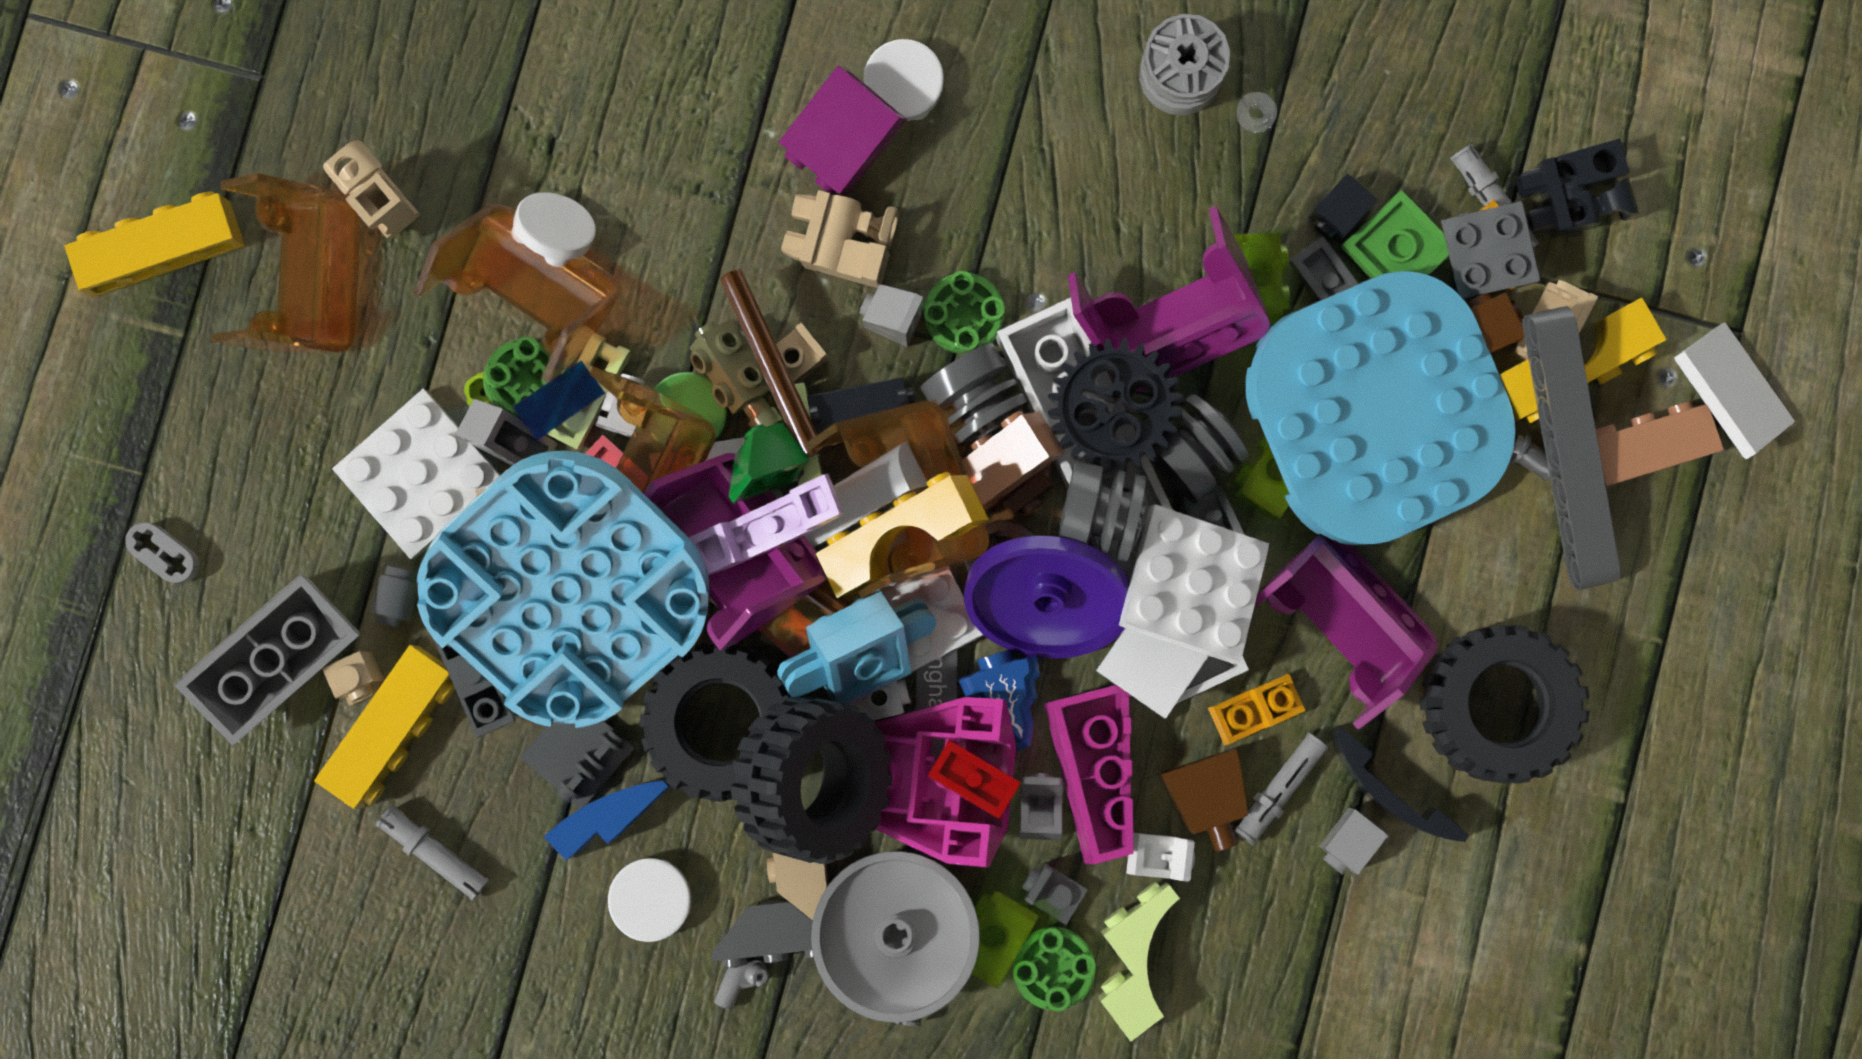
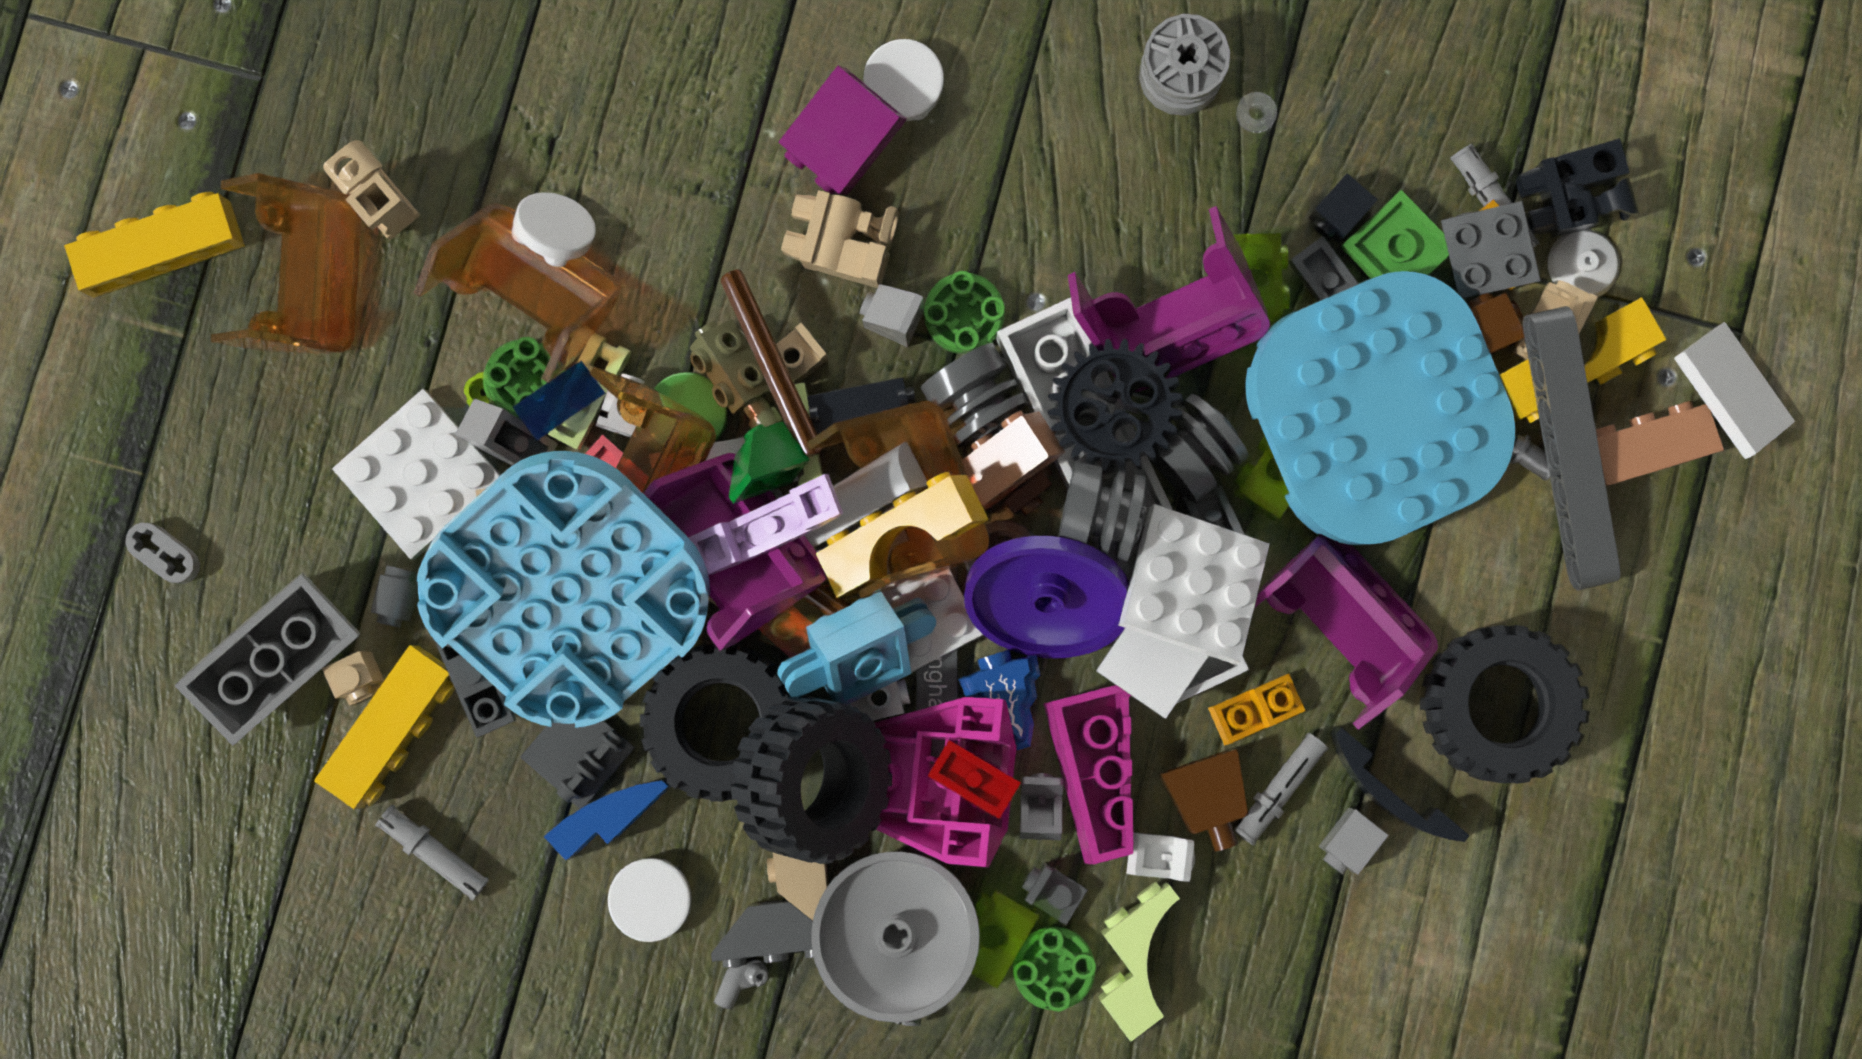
(1584, 261): none -> white piece

